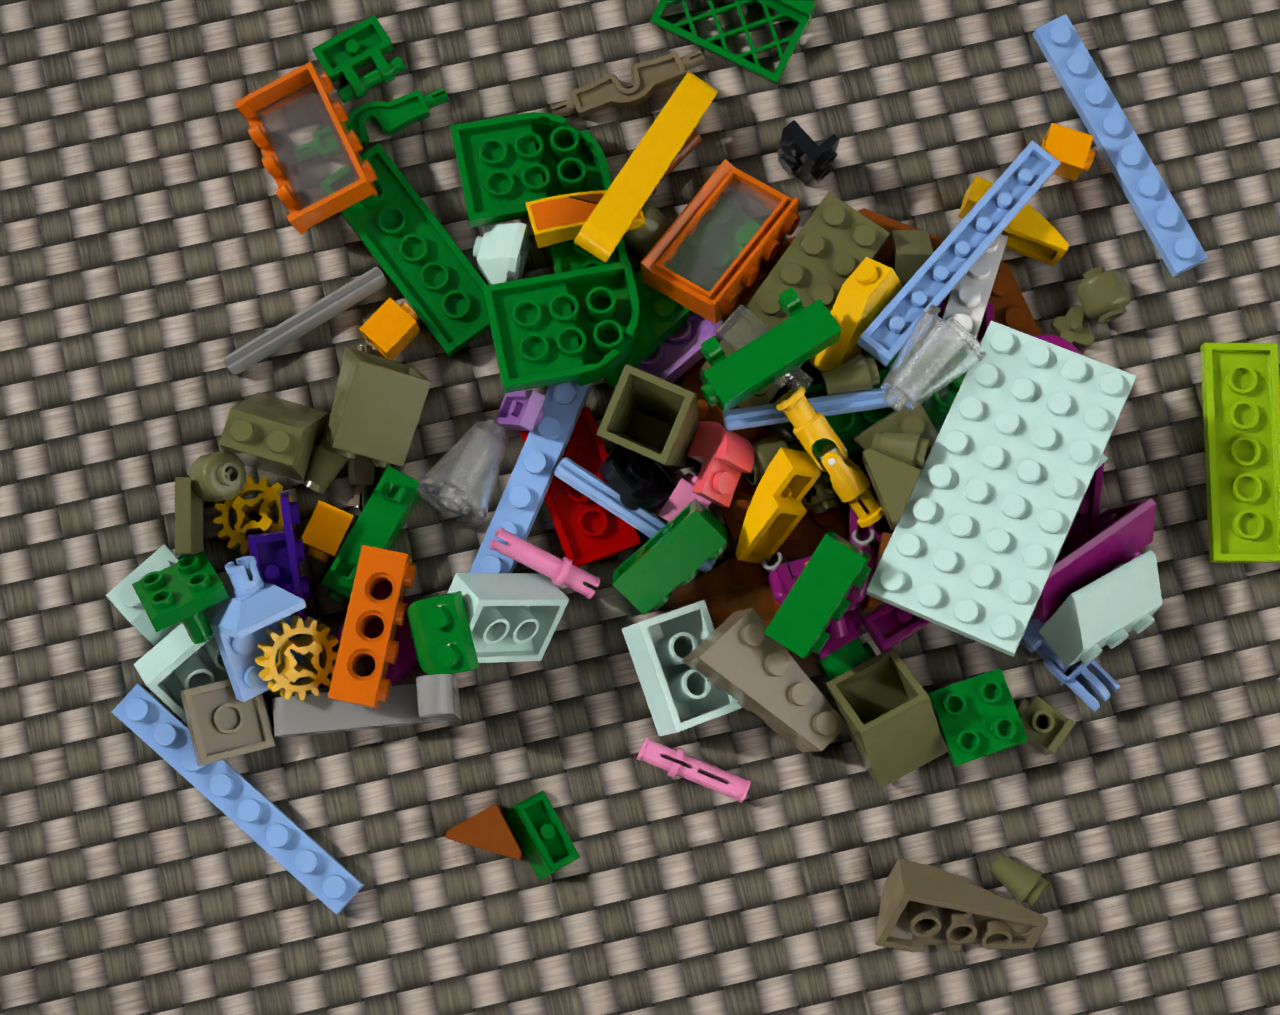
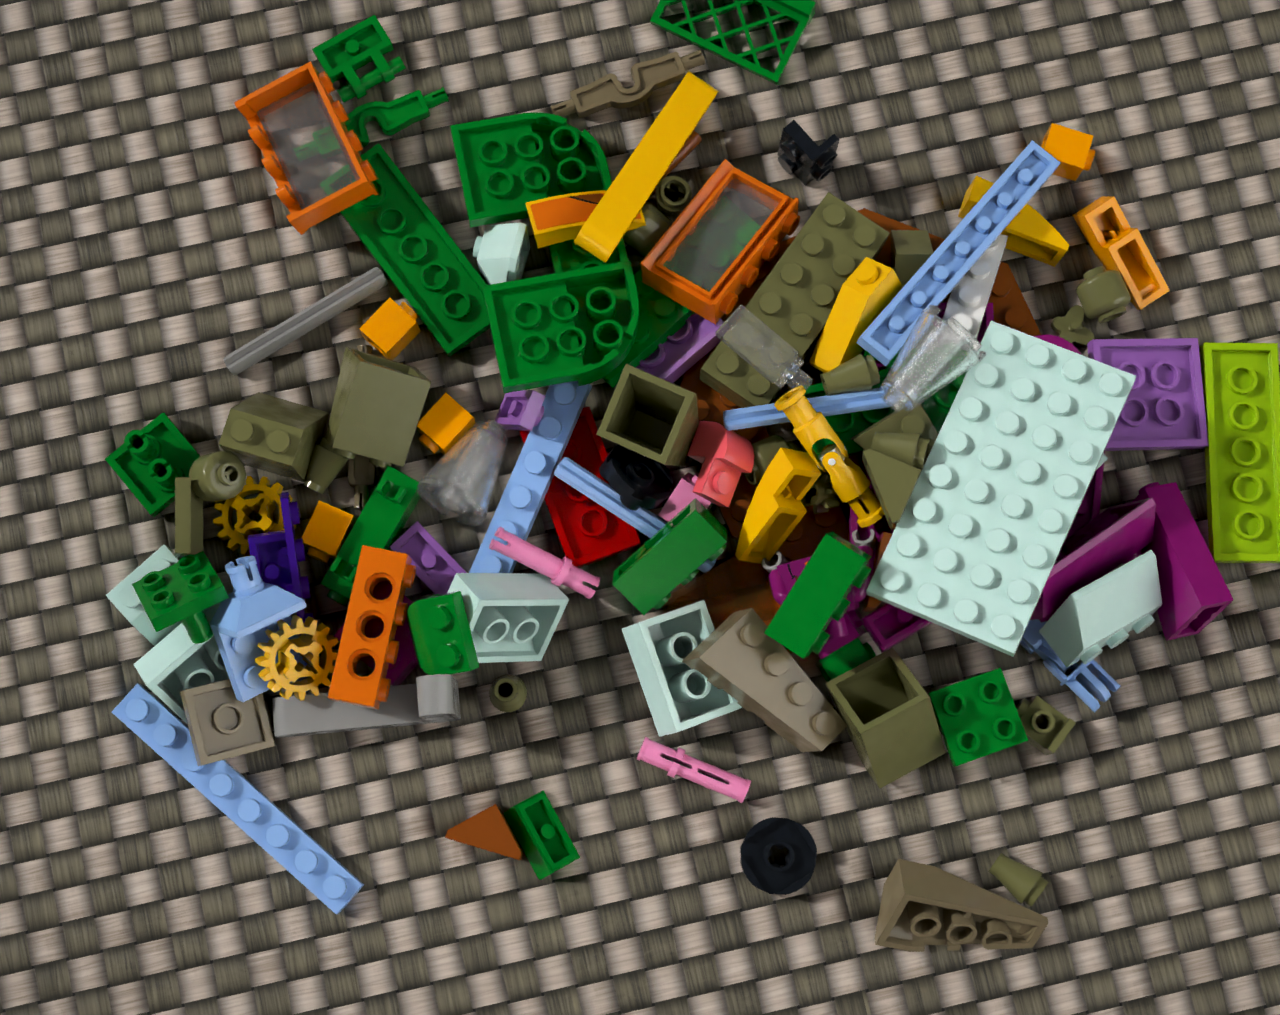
(152, 461): none -> green plate
(431, 560): none -> medium lavender plate
(444, 425): none -> light orange brick
(512, 702): none -> olive cone
(675, 189): none -> olive cone
(768, 356): green brick -> none
(799, 862): none -> black plate
(1119, 145): light blue plate -> none
(1121, 249): none -> light orange slope
(1167, 395): none -> medium lavender plate
(1188, 575): none -> magenta slope

